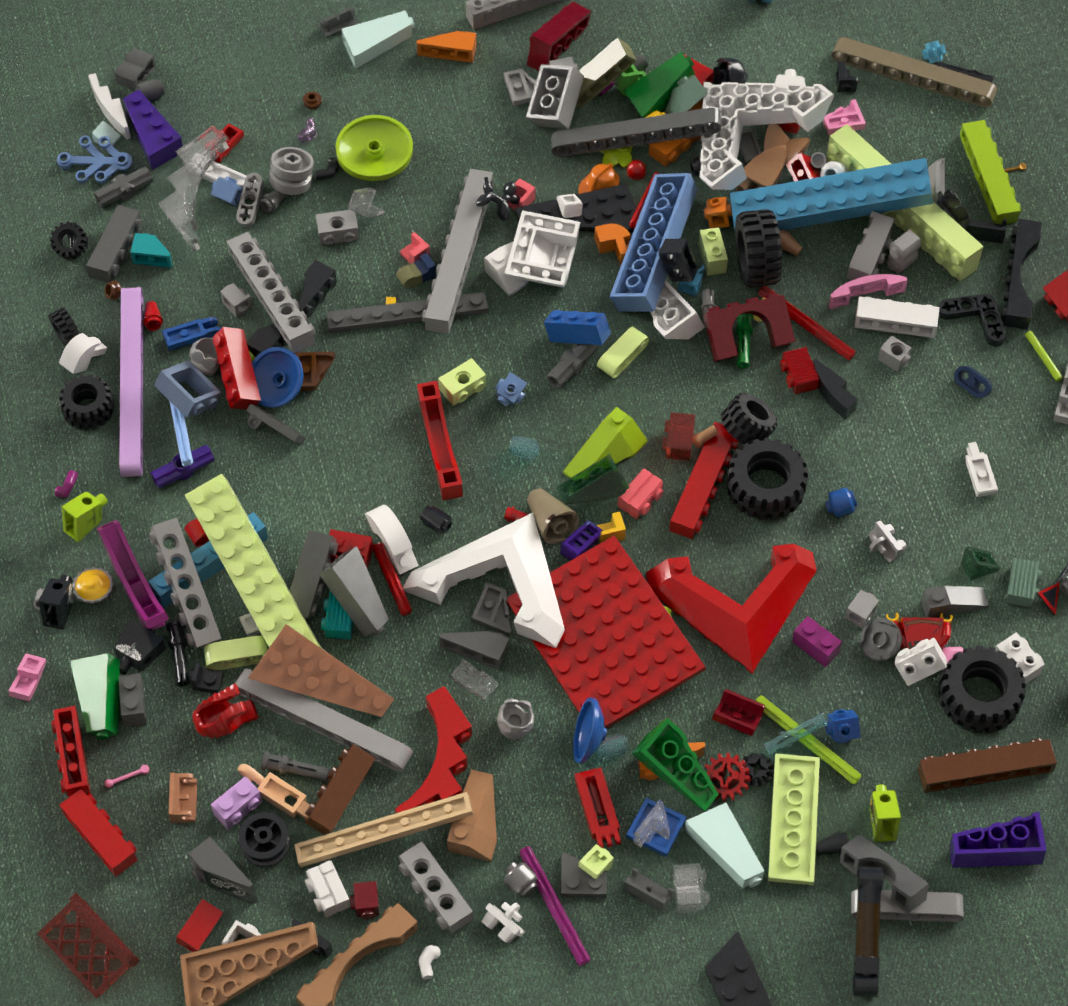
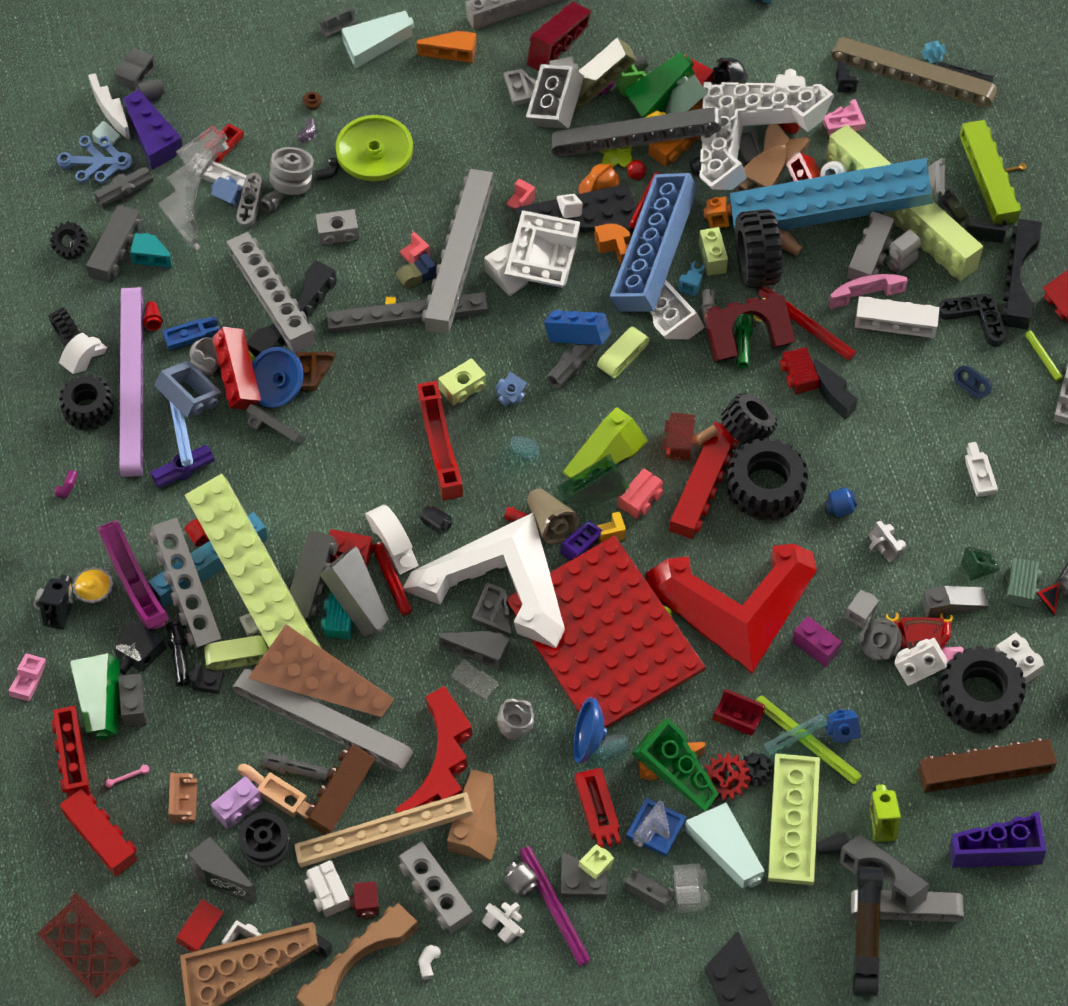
(82, 514): lime torso -> none
(113, 290): reddish brown plate -> none
(219, 717): red hair -> none
(236, 299): light grey brick -> none
(362, 203): clear panel -> none
(502, 202): black piece -> none
(678, 260): black brick -> none
(818, 160): light grey piece -> none
(891, 347): light grey brick -> none

